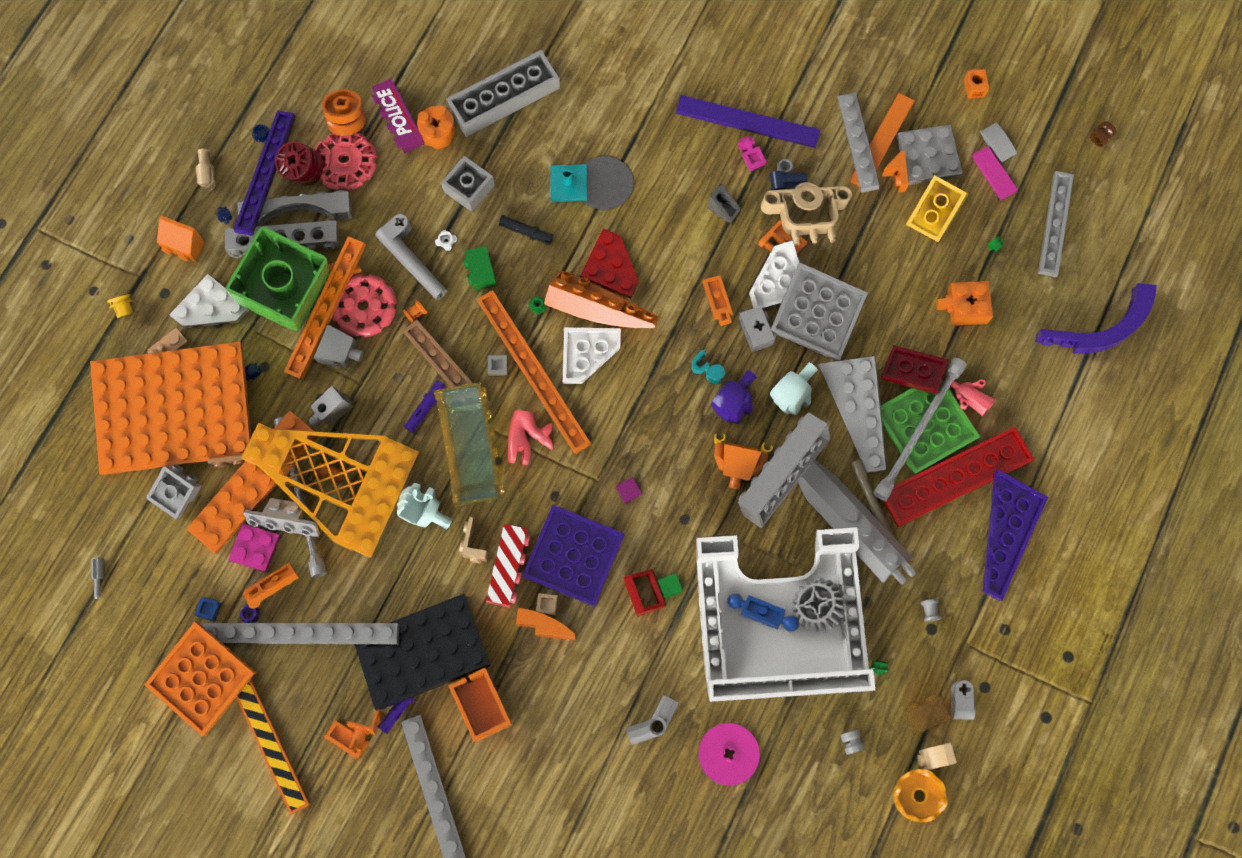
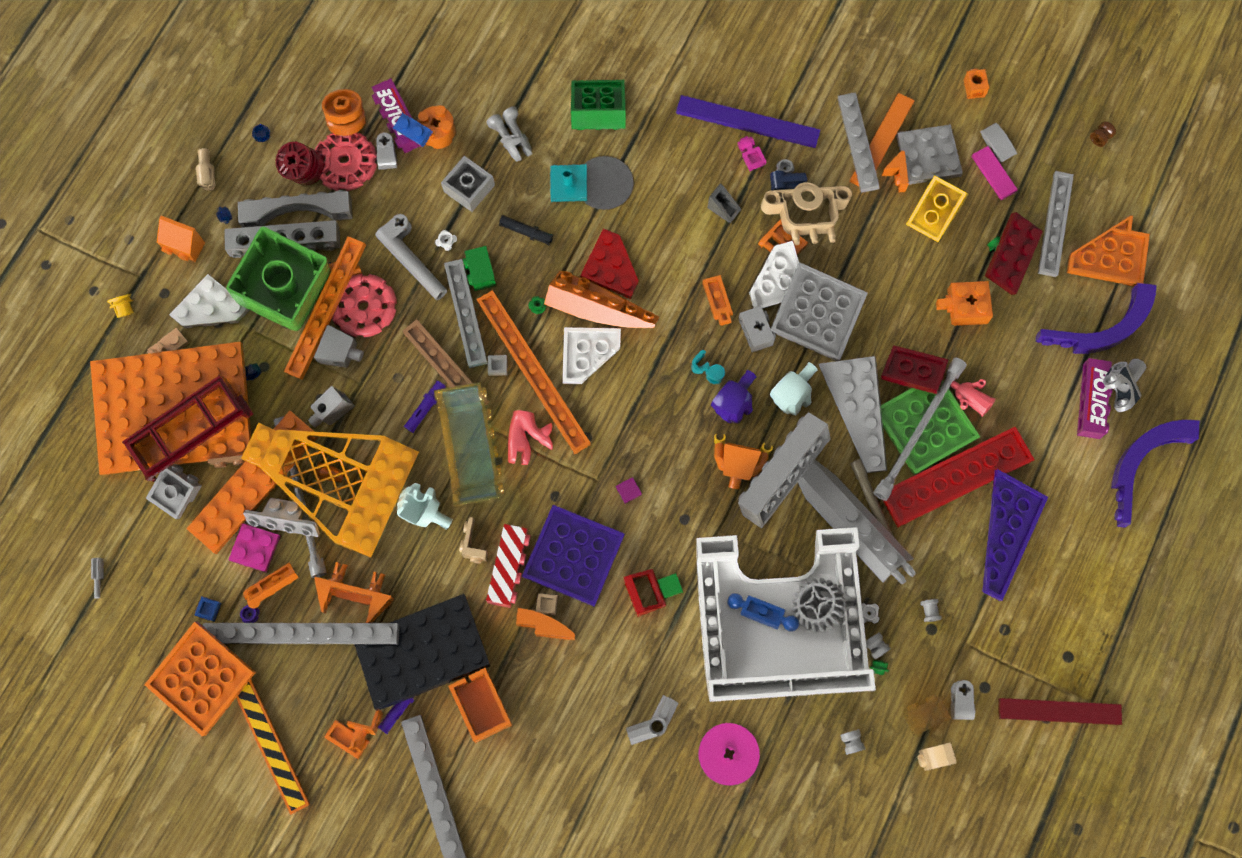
(241, 409): none -> dark red piece
(264, 174): dark purple tile -> none
(370, 596): none -> orange hose
(386, 153): none -> light grey piece
(412, 129): none -> blue plate
(414, 312): orange bush -> none
(465, 313): none -> light grey plate
(503, 93): light grey brick -> none
(513, 141): none -> light grey piece
(598, 104): none -> green slope
(874, 613): none -> white plate
(877, 646): none -> light grey wheel
(933, 789): light orange plate -> none
(1013, 253): none -> dark red plate
(1060, 711): none -> dark red tile
(1094, 400): none -> magenta brick
(1113, 256): none -> orange wing
(1123, 479): none -> dark purple arch
(1124, 378): none -> light grey connector

